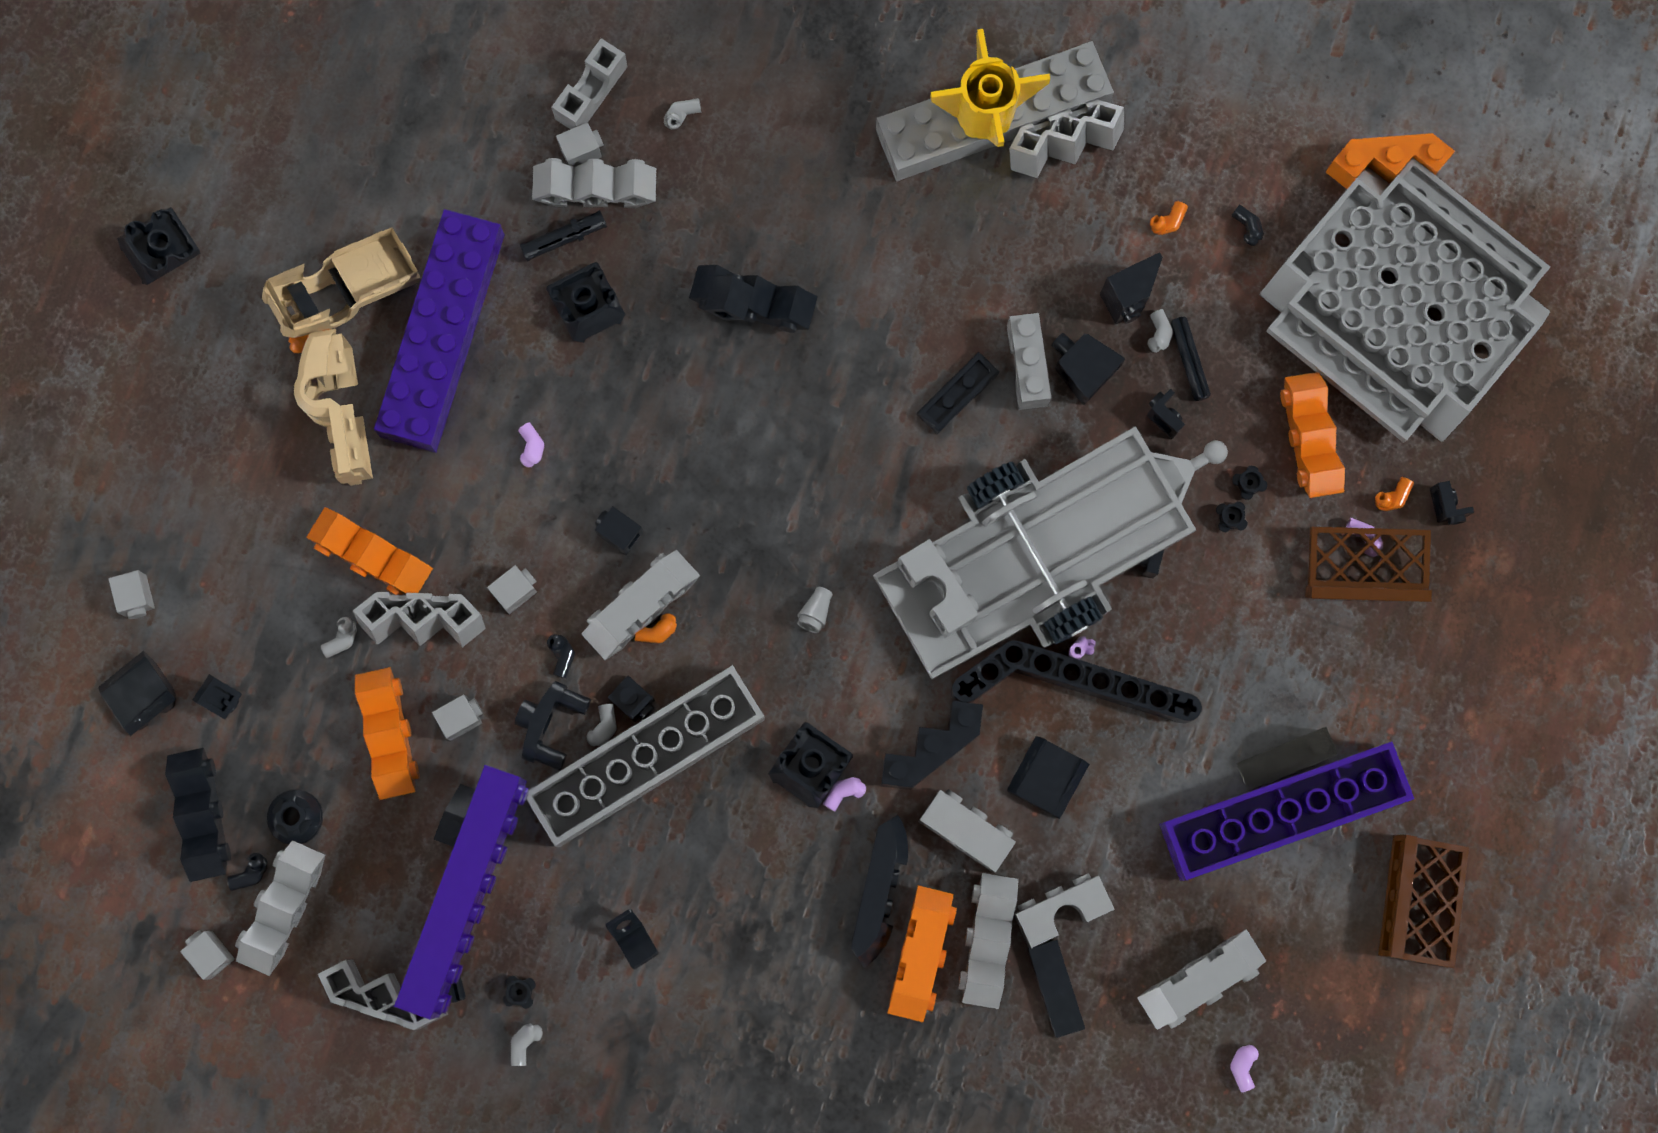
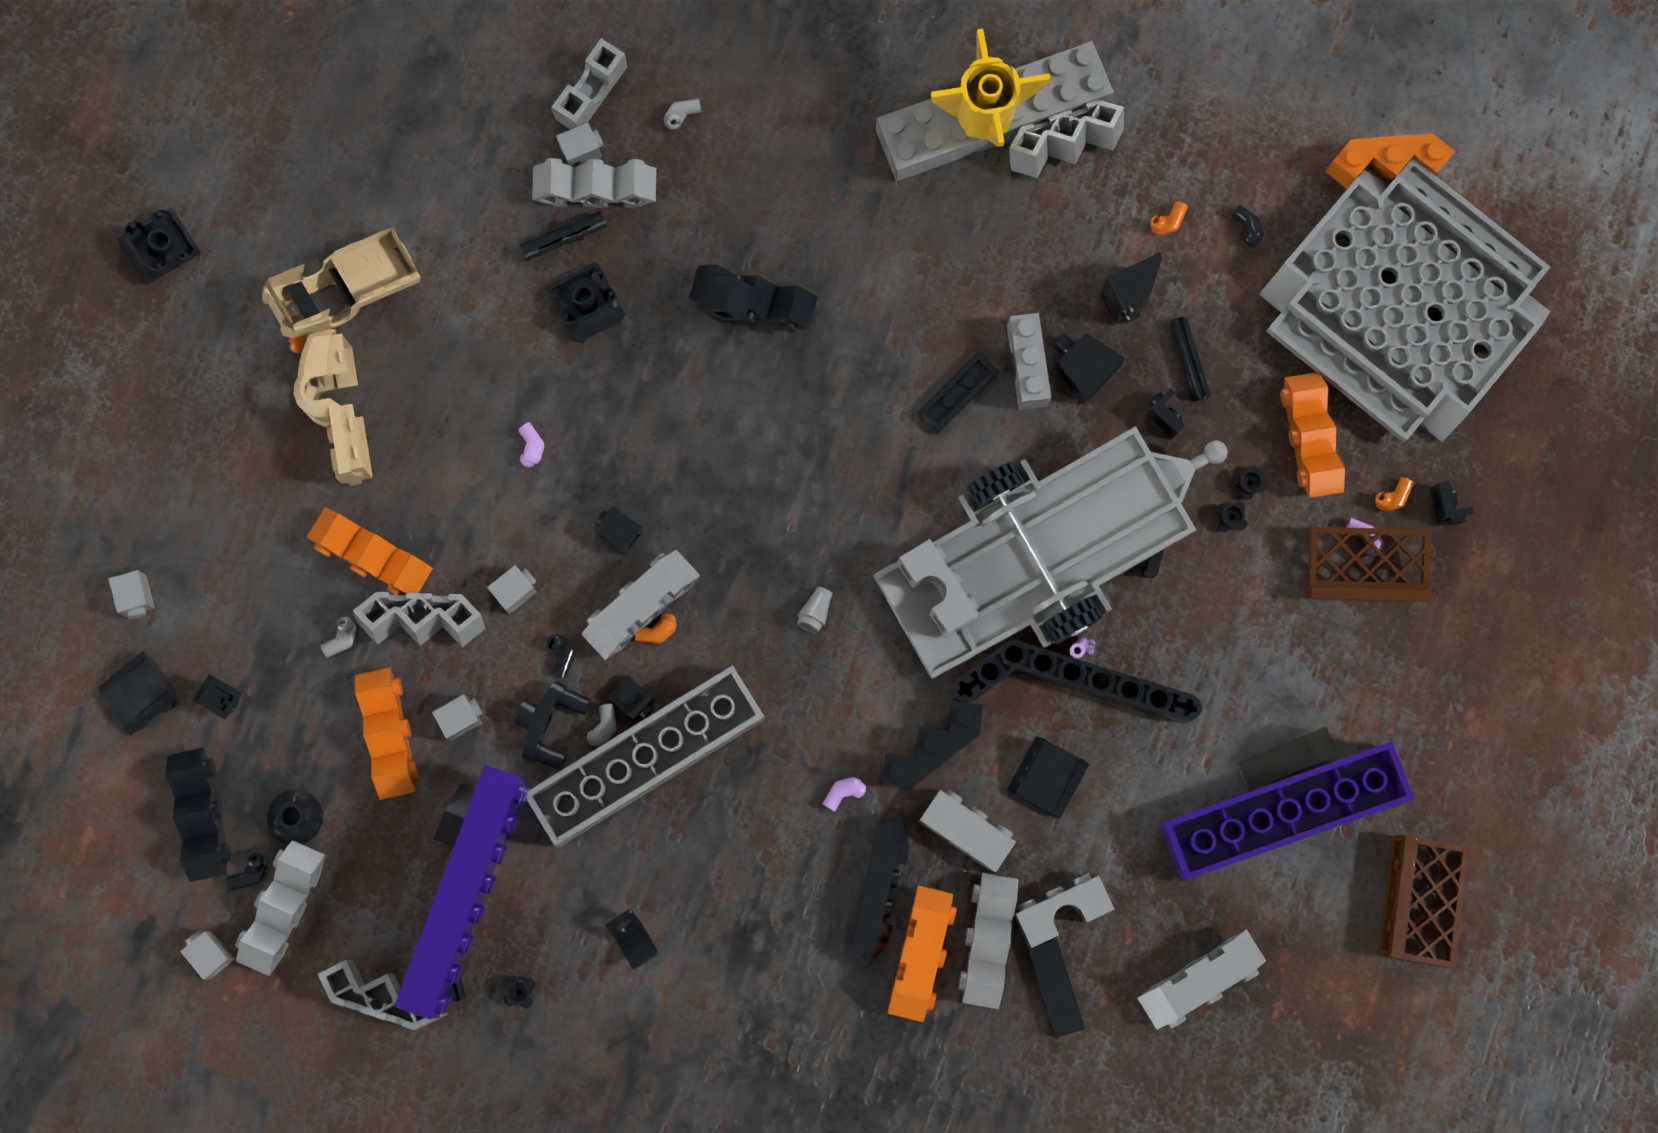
(439, 331): dark purple brick -> none
(521, 1041): light grey arm -> none
(810, 765): black slope -> none
(1163, 331): light grey arm -> none
(1241, 1065): lavender arm -> none

